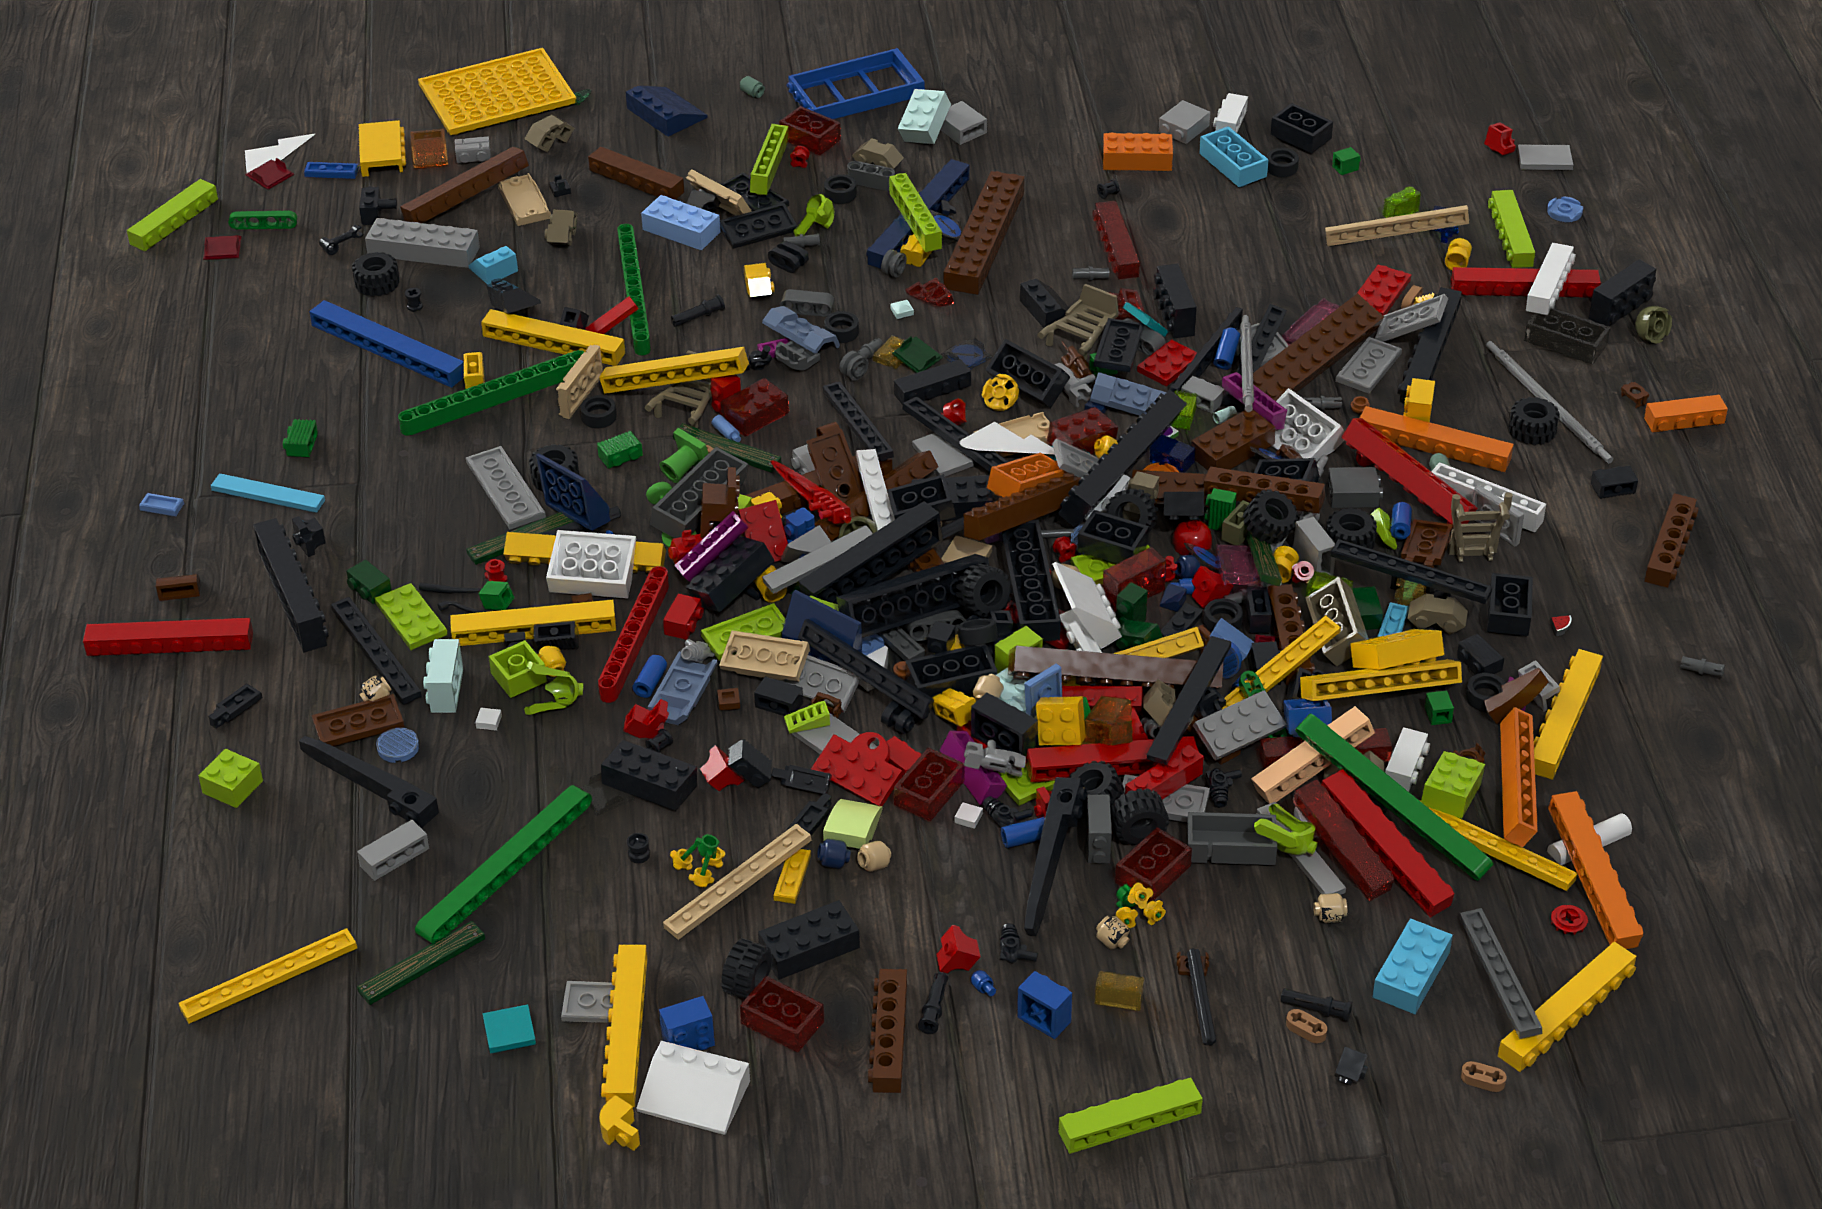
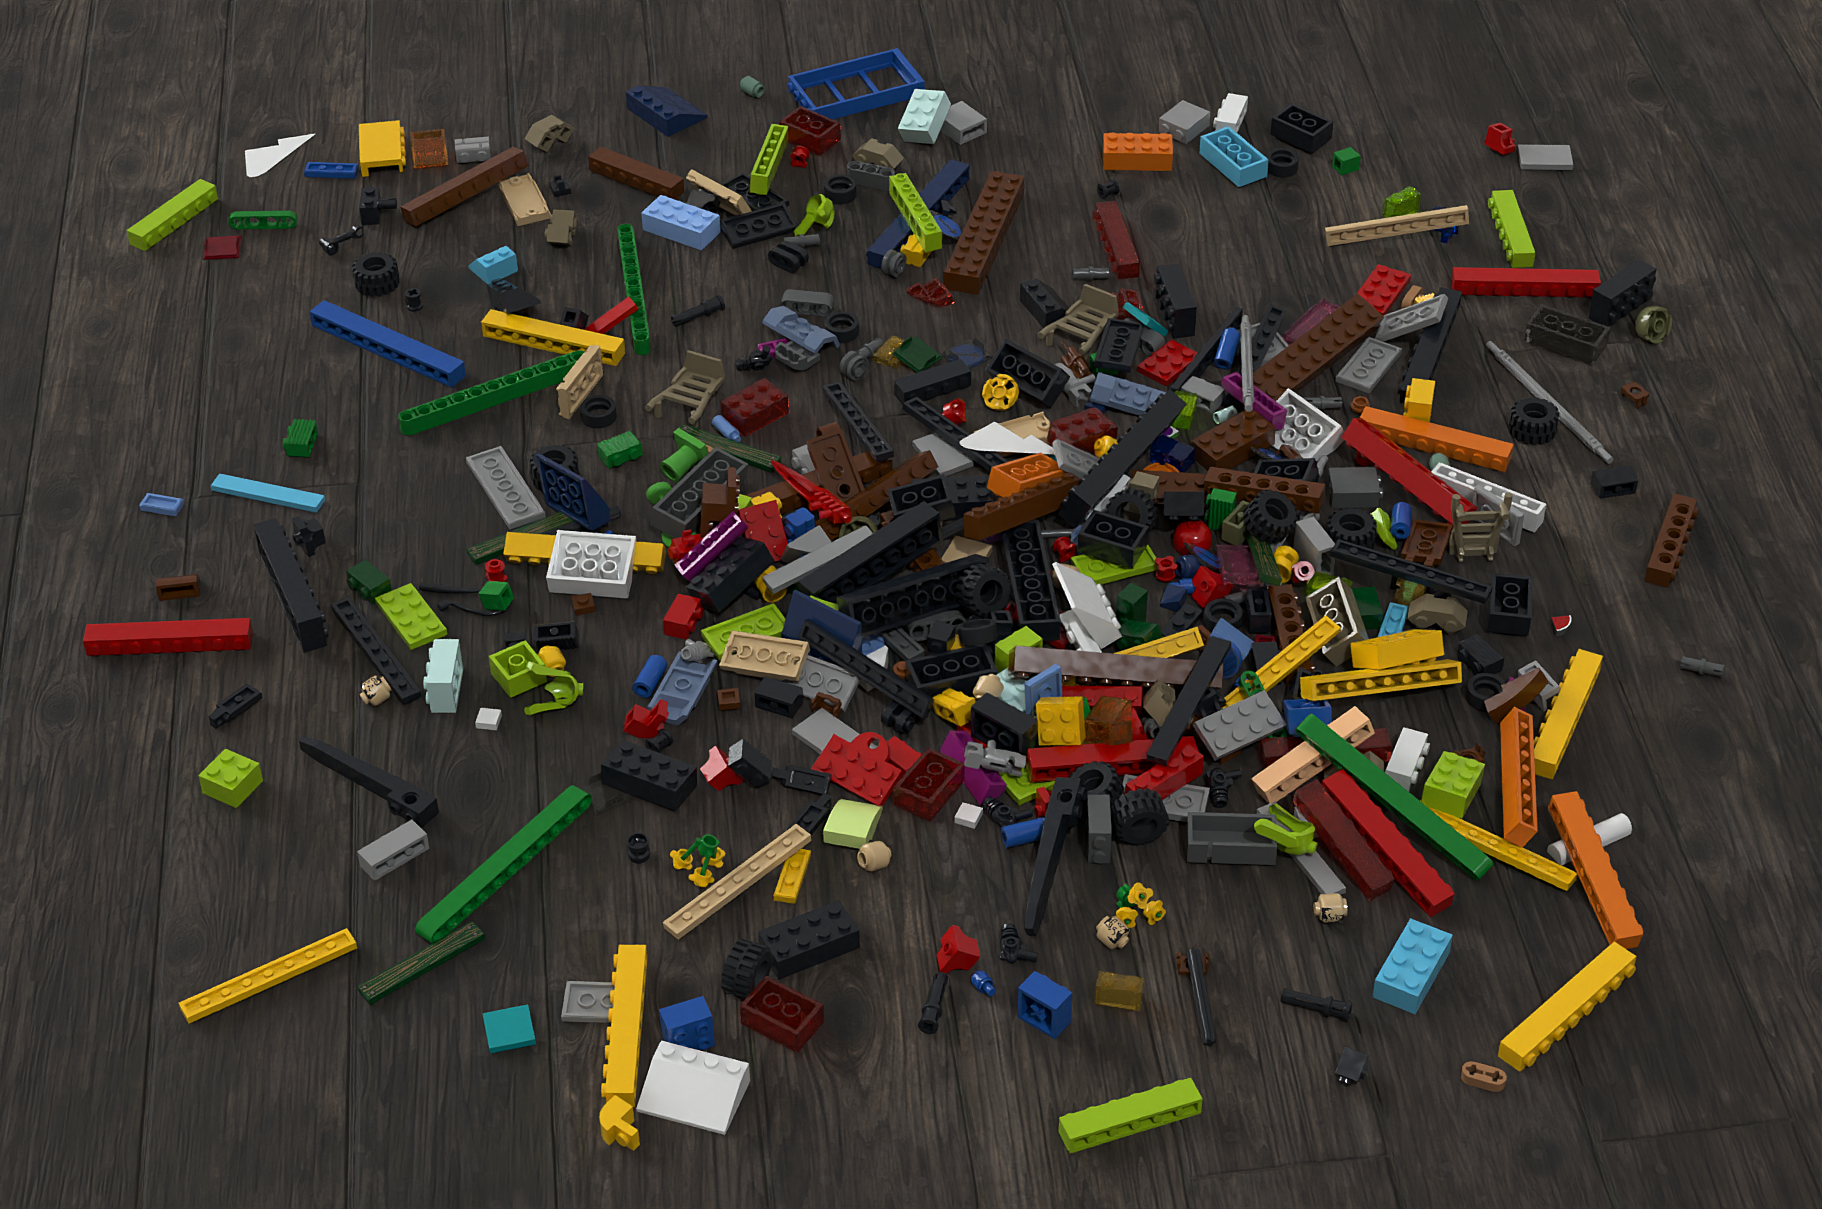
(270, 173): dark red piece -> none
(358, 720): reddish brown plate -> none
(397, 745): tile -> none
(423, 242): light grey brick -> none
(473, 369): yellow brick -> none
(491, 626): yellow brick -> none
(496, 91): yellow plate -> none
(581, 96): clear green bar -> none
(633, 634): red beam -> none
(674, 370): yellow brick -> none
(722, 388): red brick -> none
(758, 280): yellow brick -> none
(818, 712): lime slope -> none
(833, 853): dark blue head -> none
(875, 487): white plate -> none
(889, 1032): reddish brown brick -> none
(901, 309): light aqua tile -> none
(1143, 569): clear red brick -> none
(1154, 863): clear red brick -> none
(1306, 1026): medium nougat beam -> none
(1439, 707): green brick -> none
(1458, 253): yellow wheel -> none
(1501, 973): dark grey plate -> none
(1550, 279): white brick -> none
(1565, 209): medium blue tile -> none
(1573, 914): red gear -> none
(1685, 413): orange brick -> none

